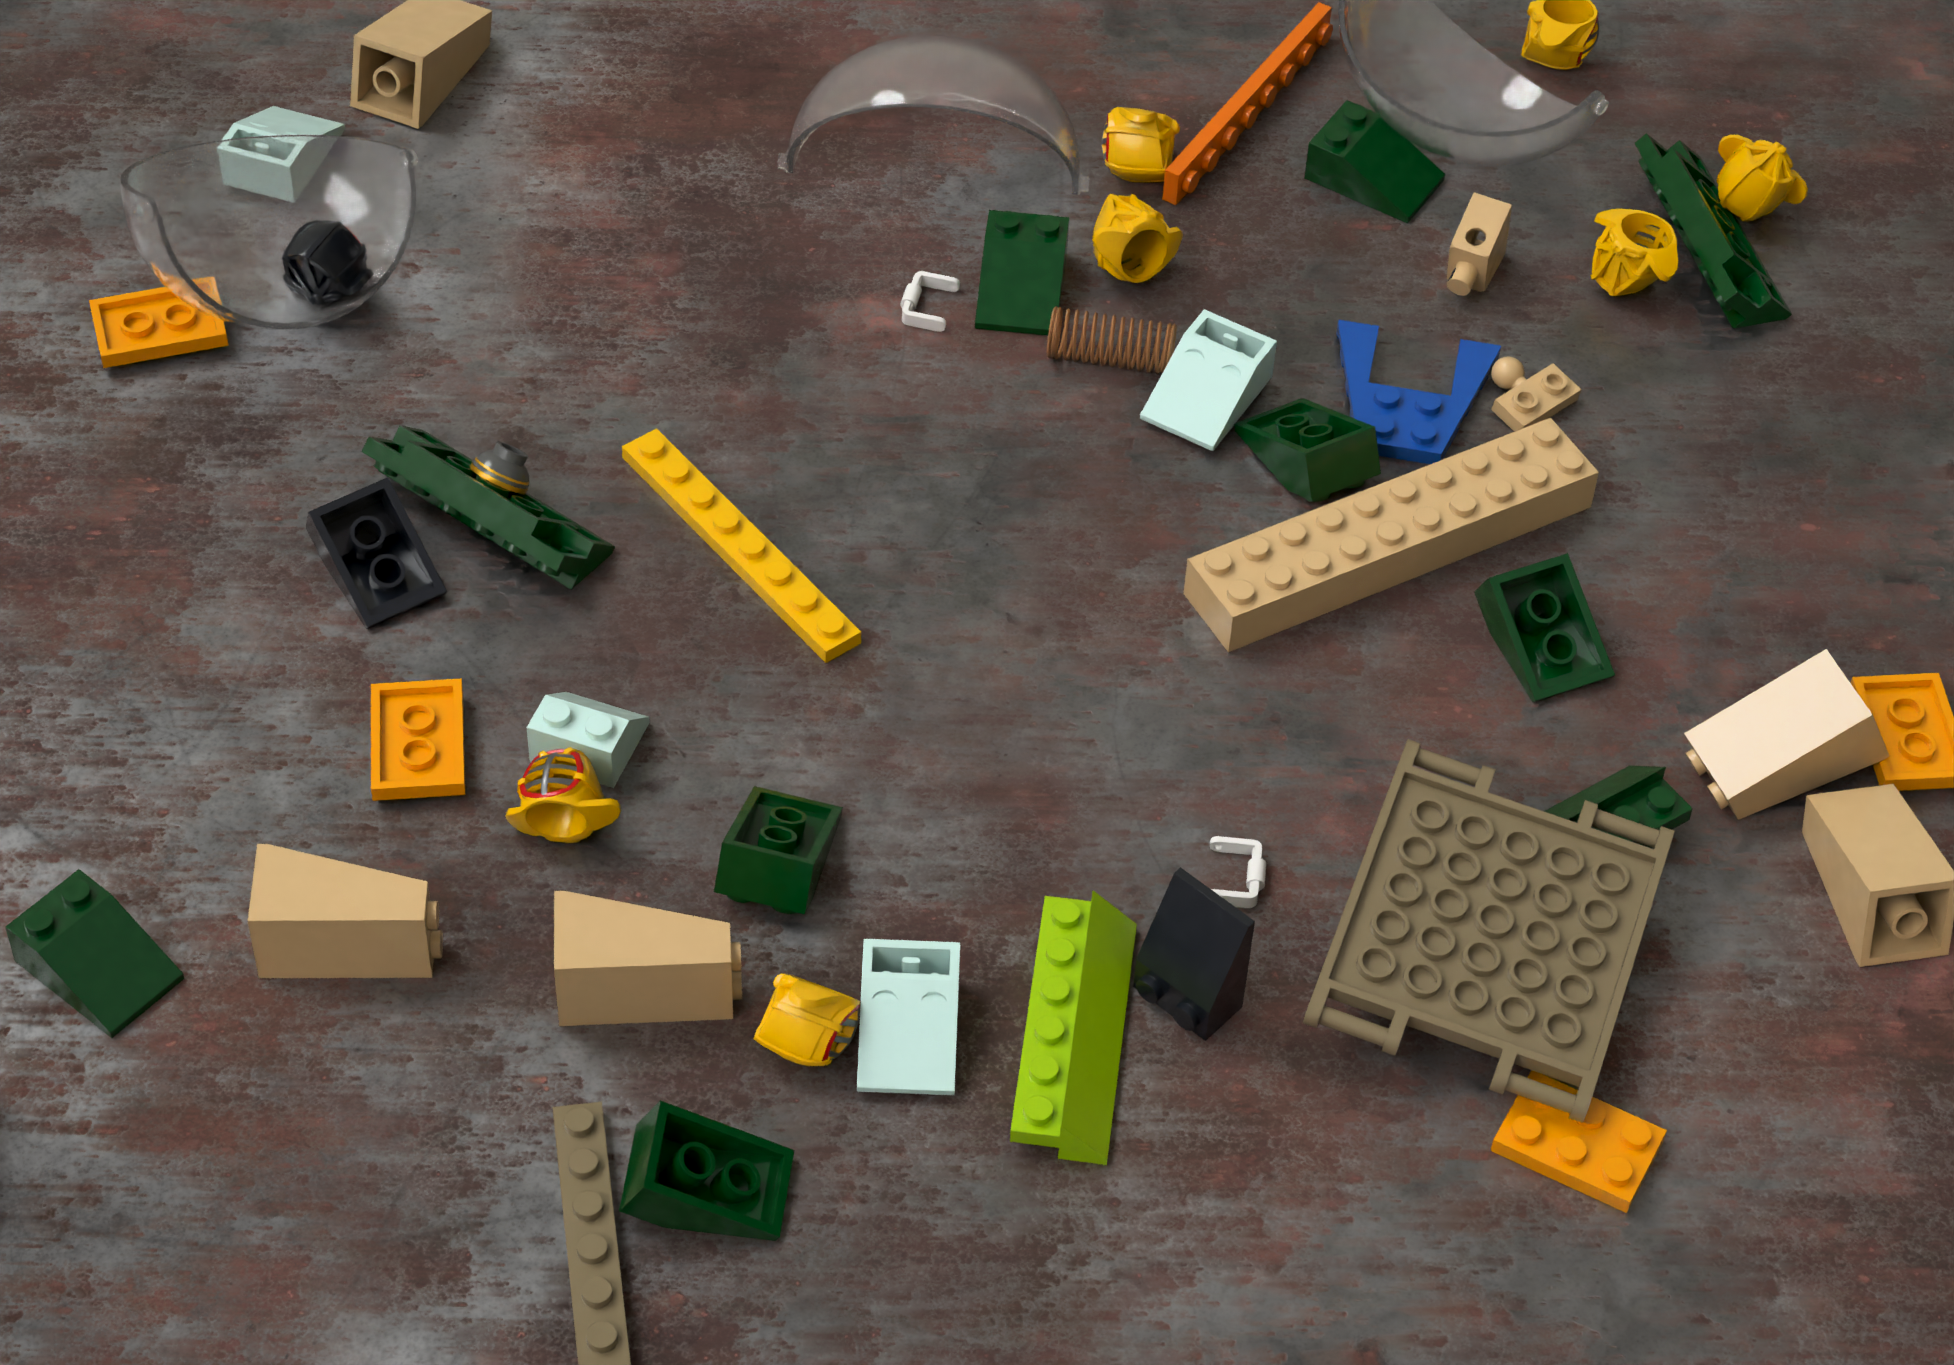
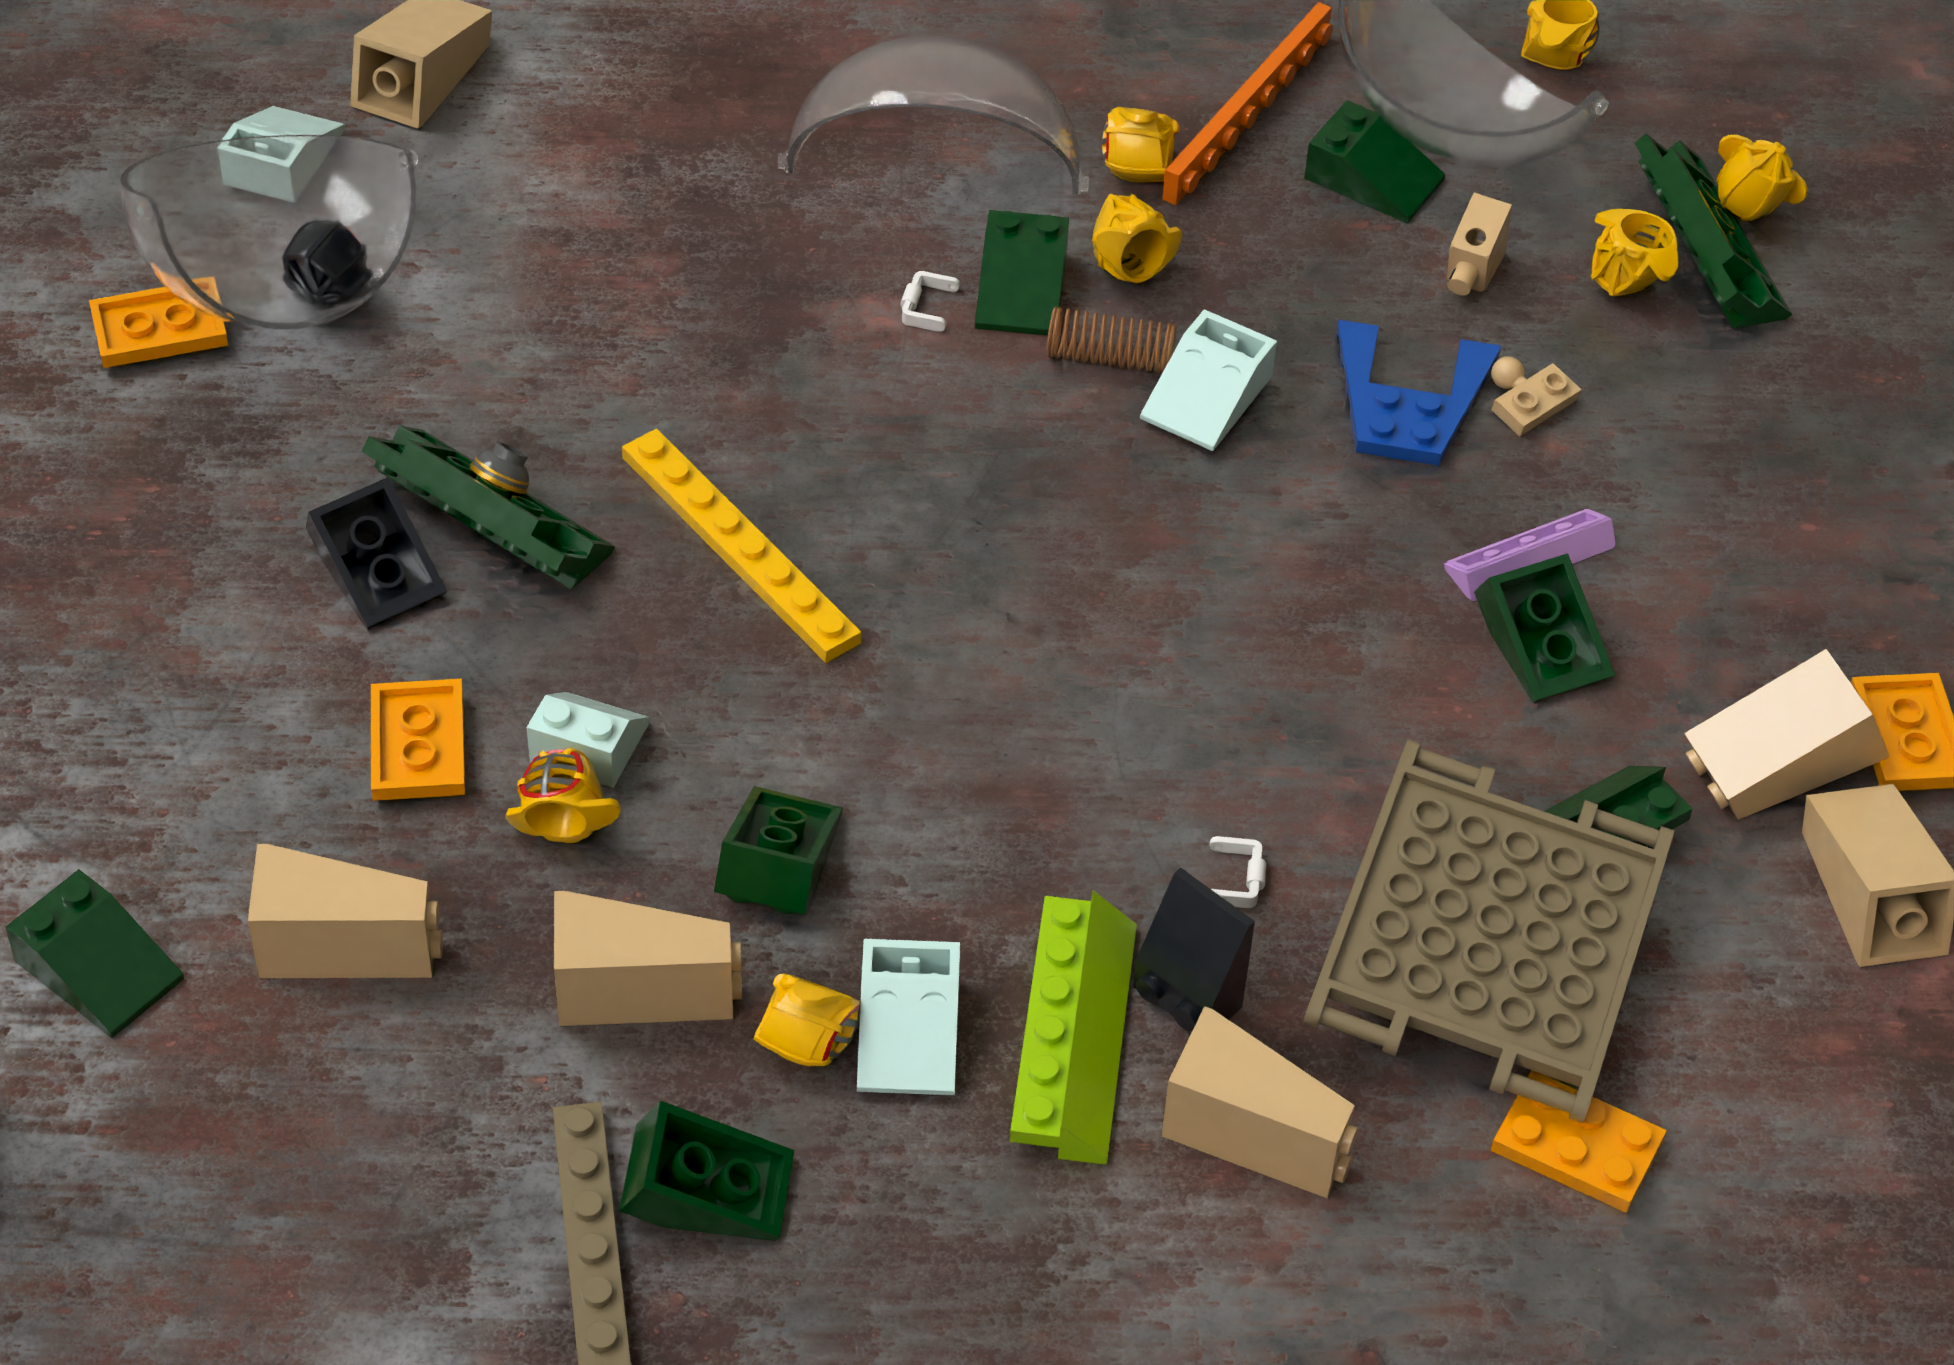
(1257, 1109): none -> tan slope
(1312, 448): dark green slope -> none
(1389, 534): tan brick -> none
(1577, 534): none -> lavender slope

